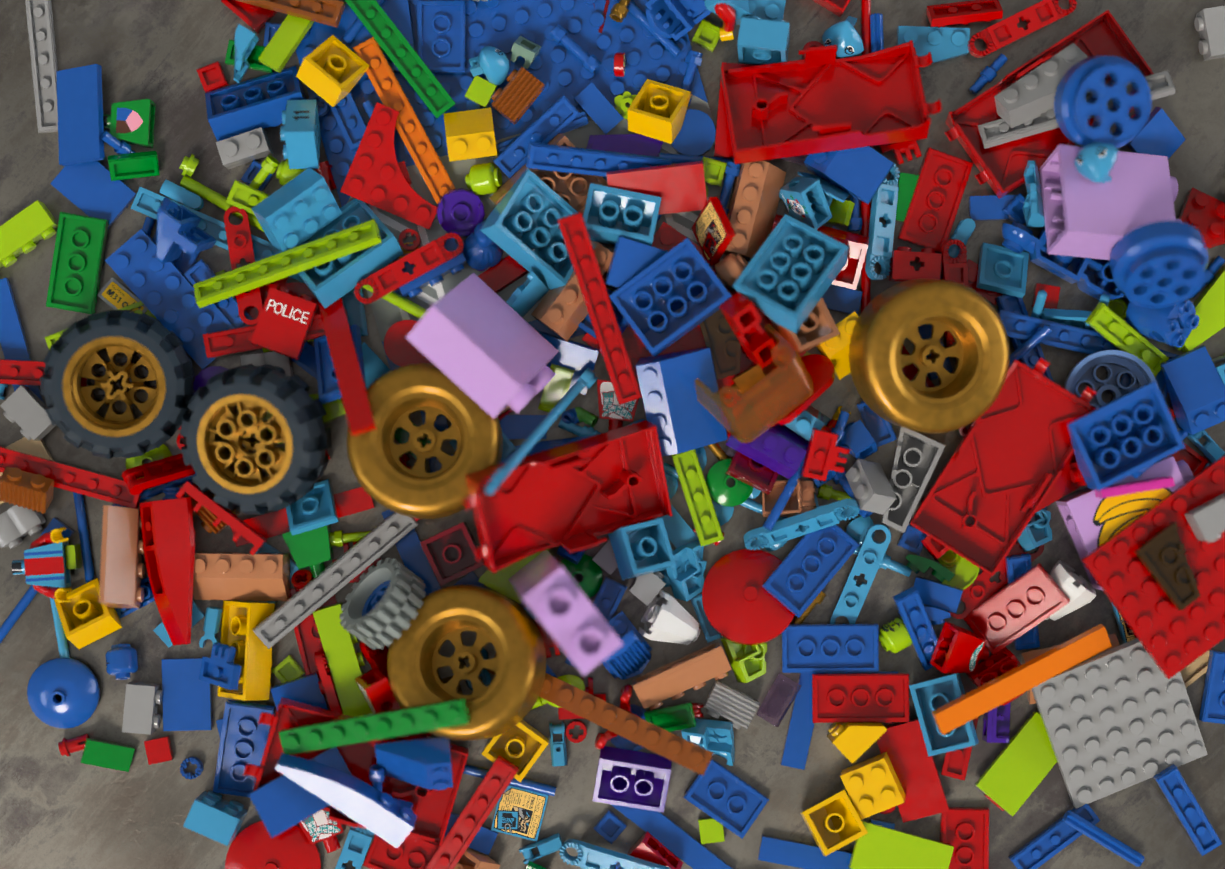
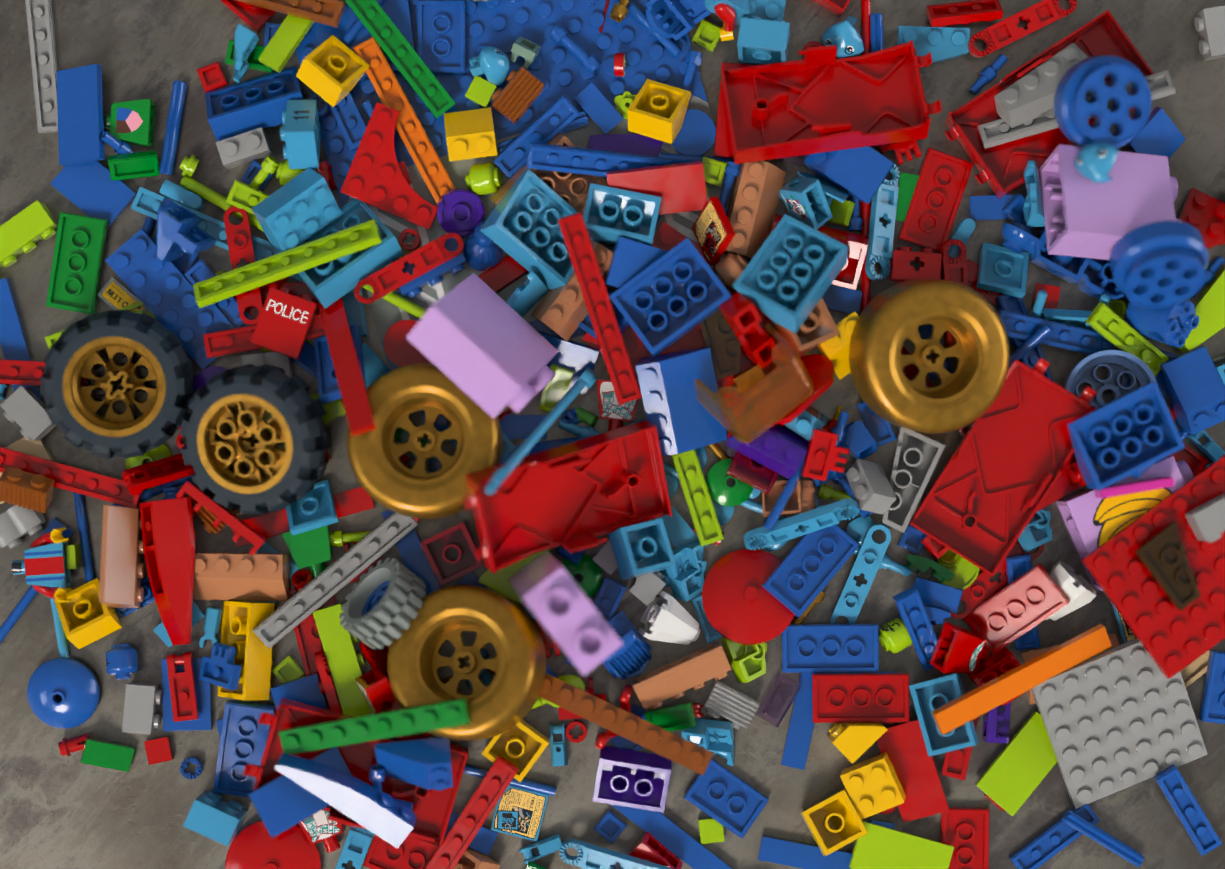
(173, 127): none -> blue axle
(182, 687): none -> red plate

